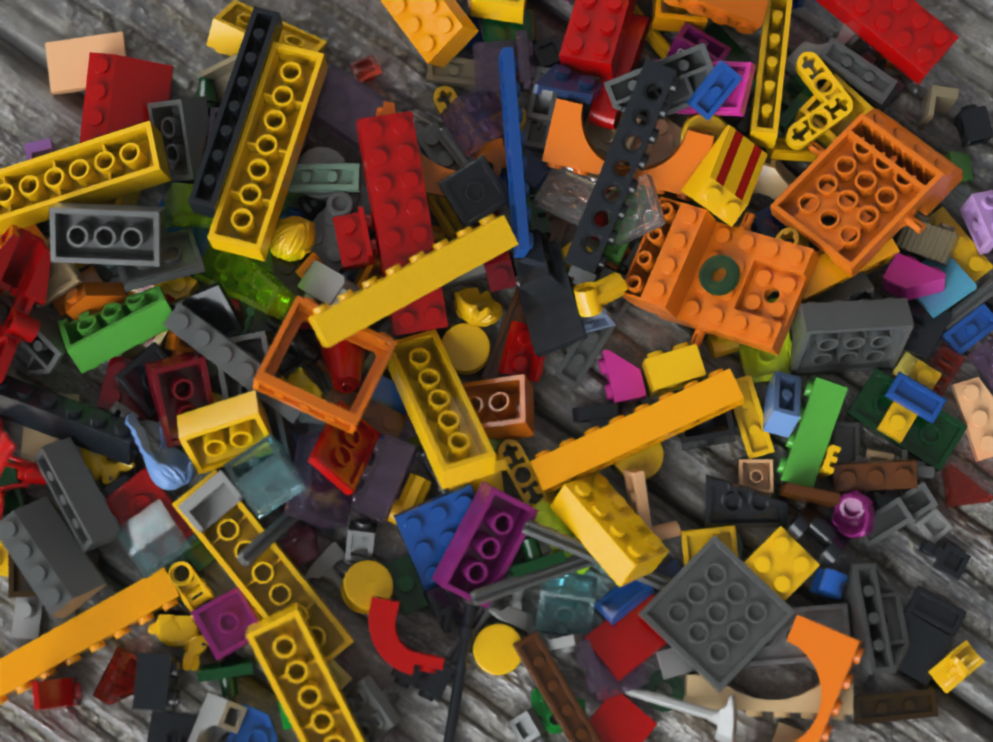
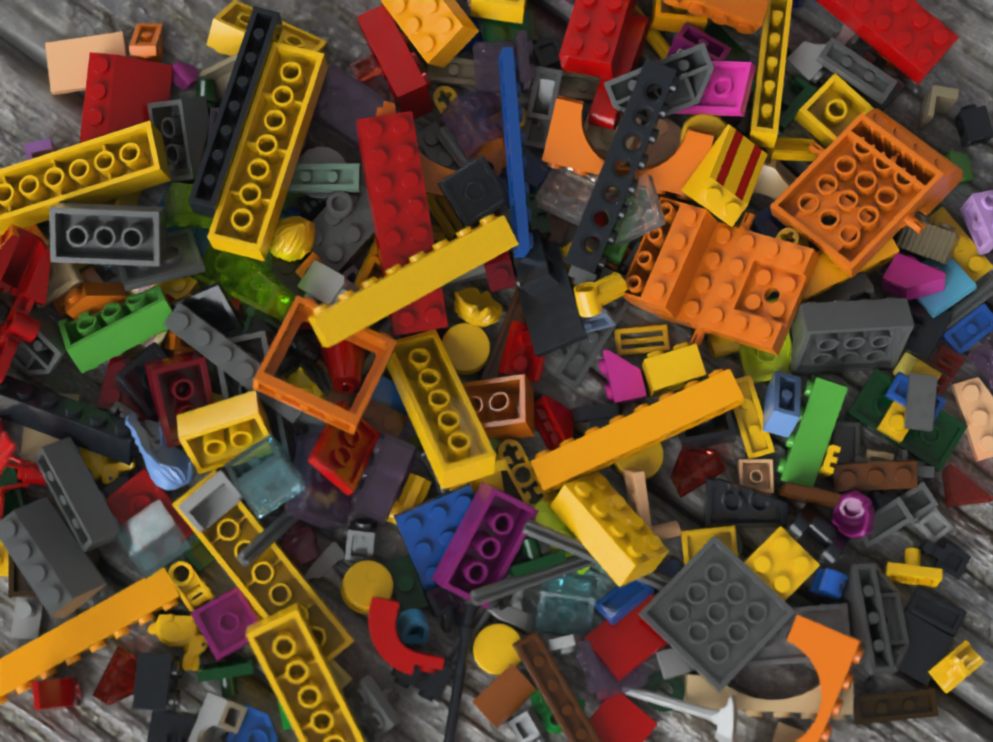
(147, 42): none -> orange slope
(185, 76): none -> magenta plate
(353, 240): red bracket -> none
(396, 62): none -> red wedge
(413, 627): none -> dark azure plate
(504, 696): none -> dark orange brick
(553, 421): none -> red slope
(568, 85): dark blue wing -> none
(639, 330): none -> yellow tile
(692, 468): none -> clear red slope
(714, 90): blue plate -> none
(730, 280): clear green piece -> none
(827, 100): yellow beam -> none
(912, 572): none -> yellow tile
(920, 402): none -> flat silver tile

